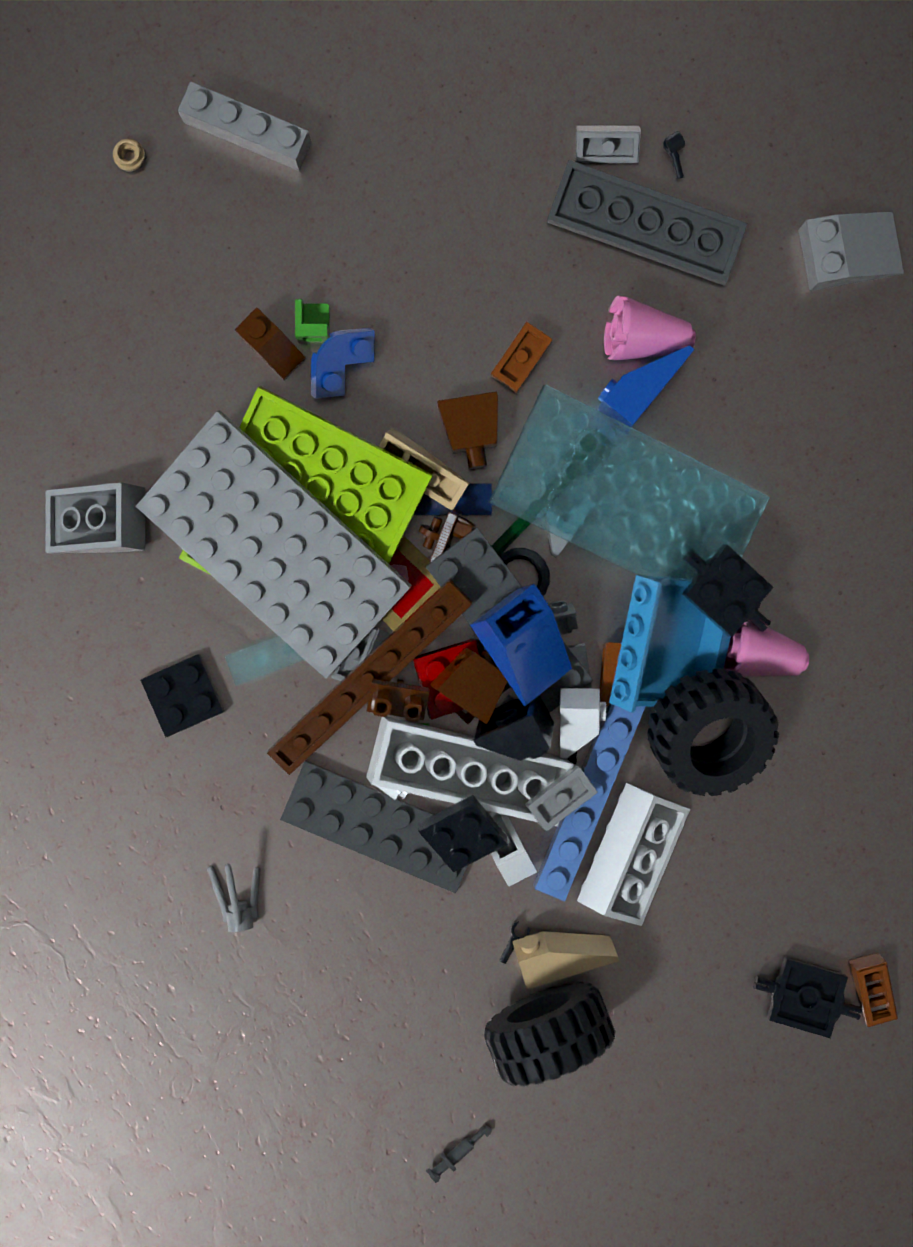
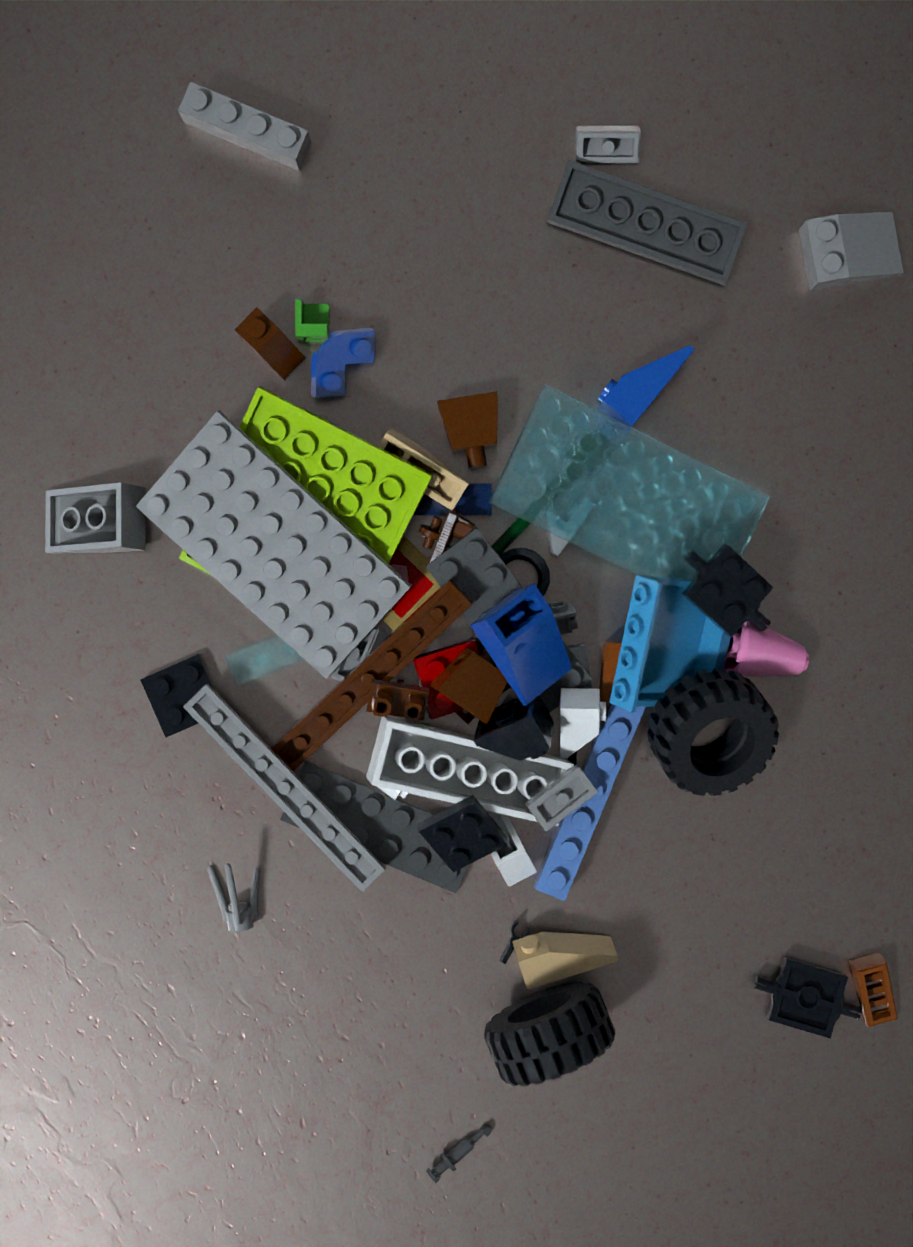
(125, 146): tan plate -> none
(284, 787): none -> light grey plate
(521, 357): dark orange plate -> none
(633, 855): white slope -> none
(644, 331): bright pink cone -> none
(671, 145): black hand -> none

